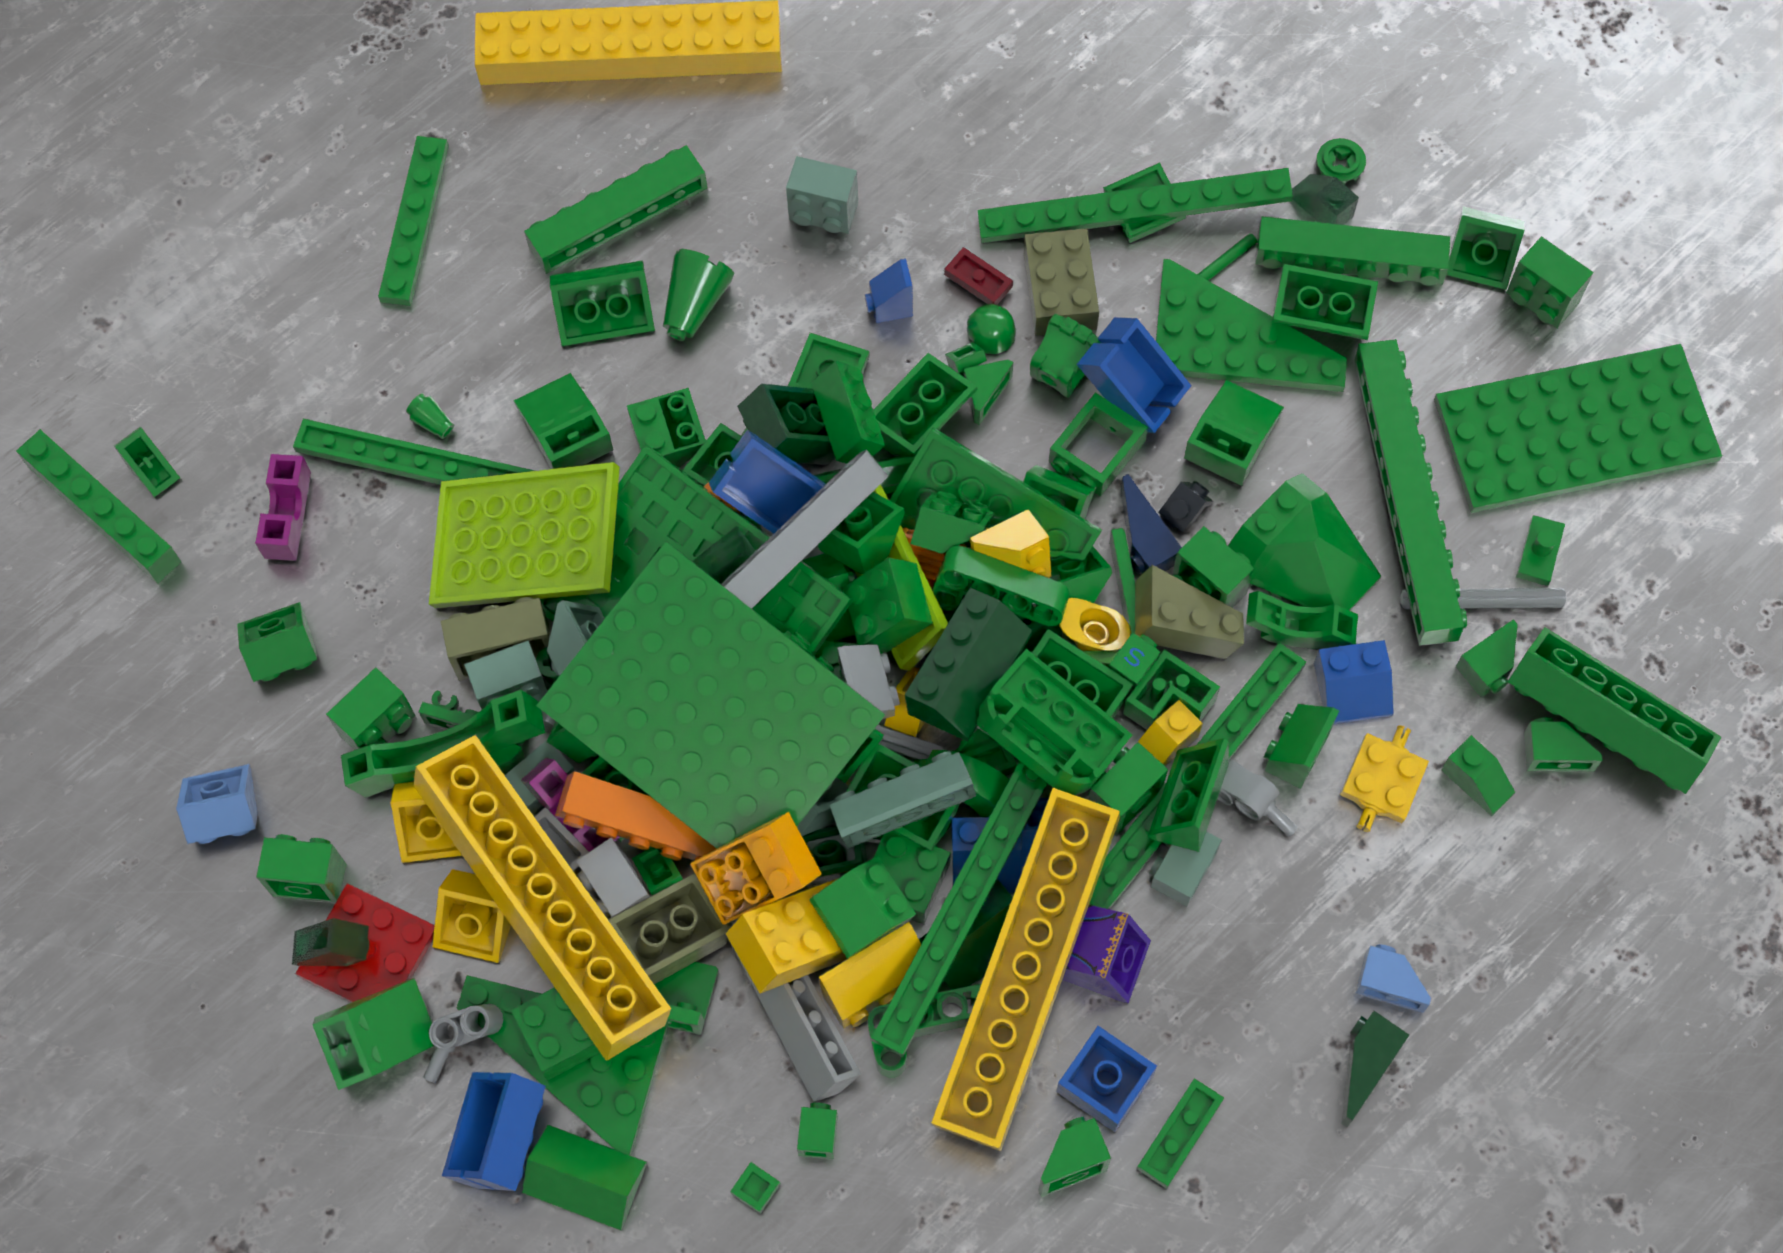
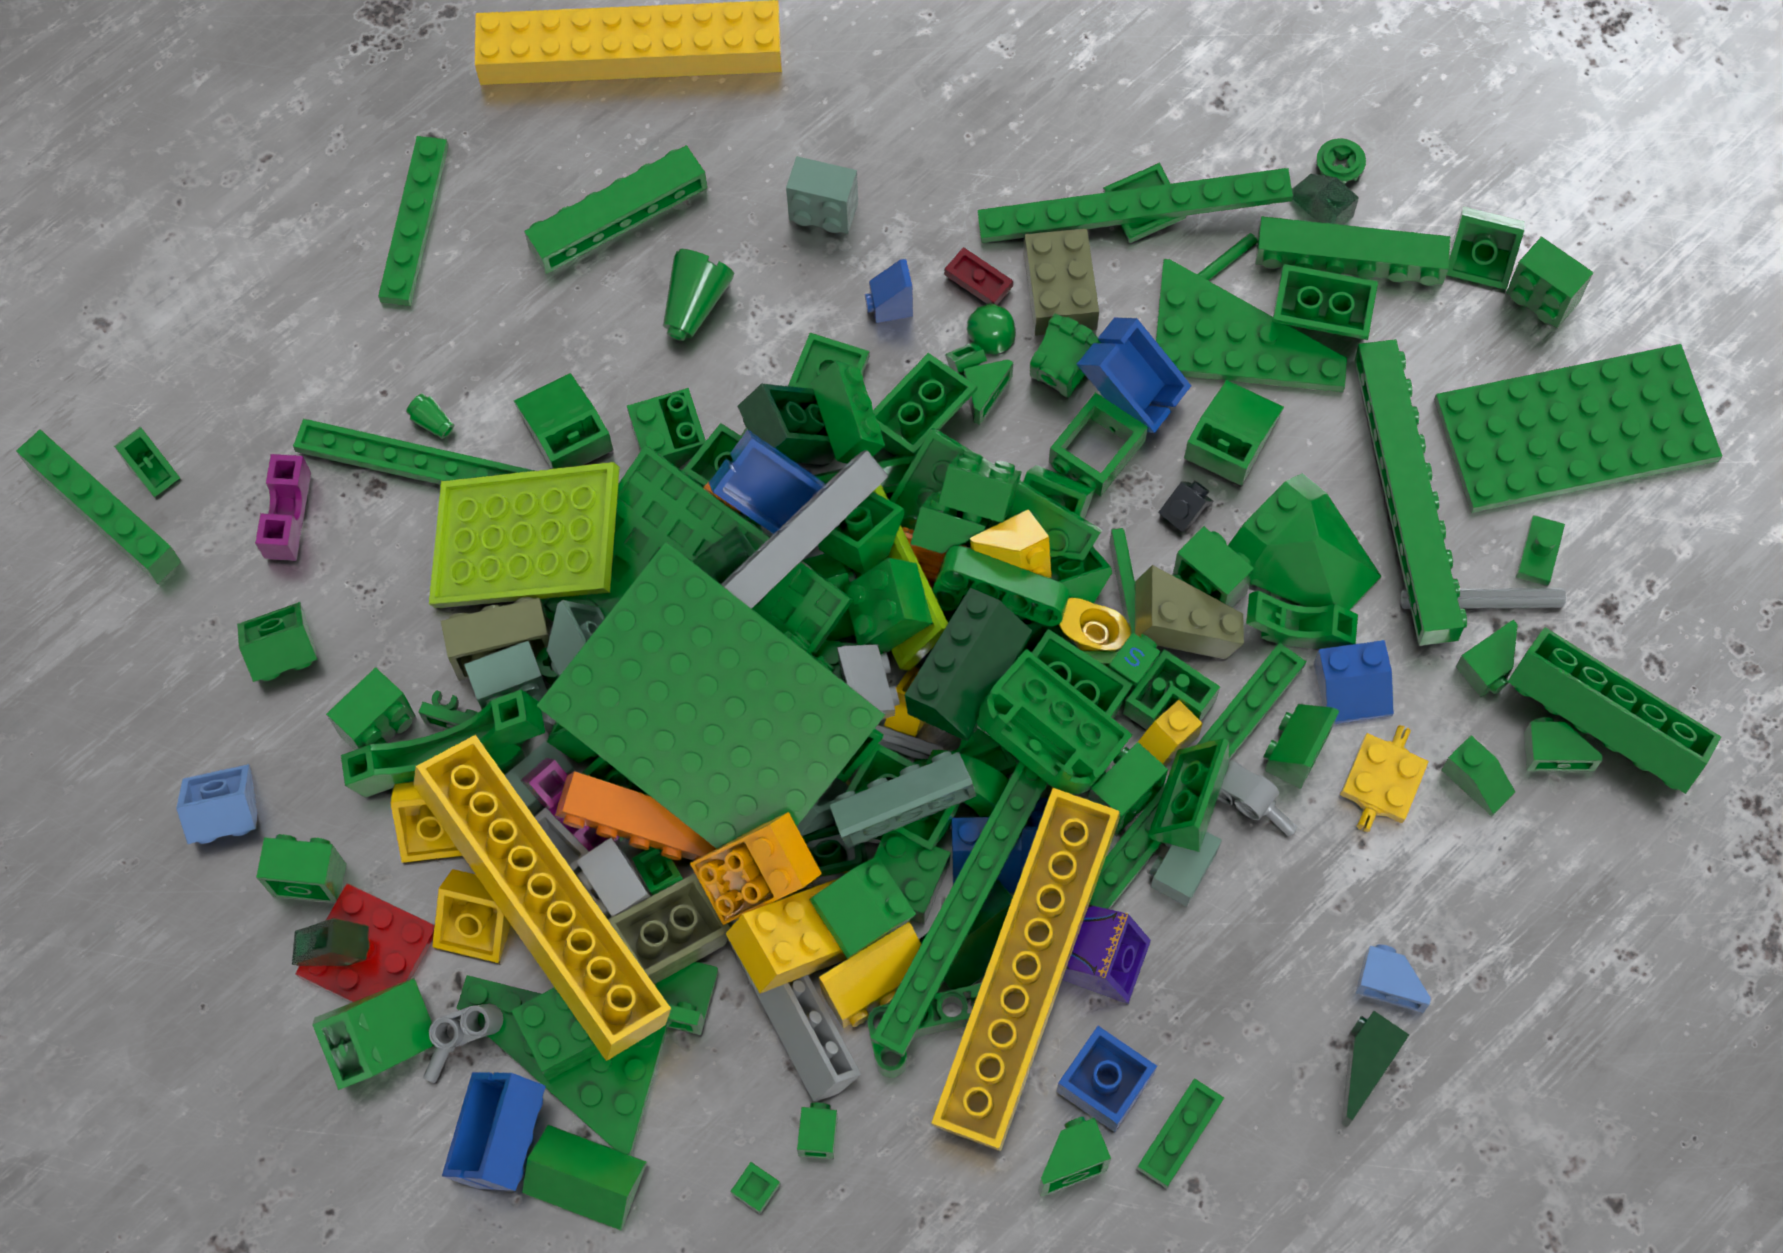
(602, 303): green slope -> none
(980, 486): none -> green brick
(1147, 535): dark blue slope -> none

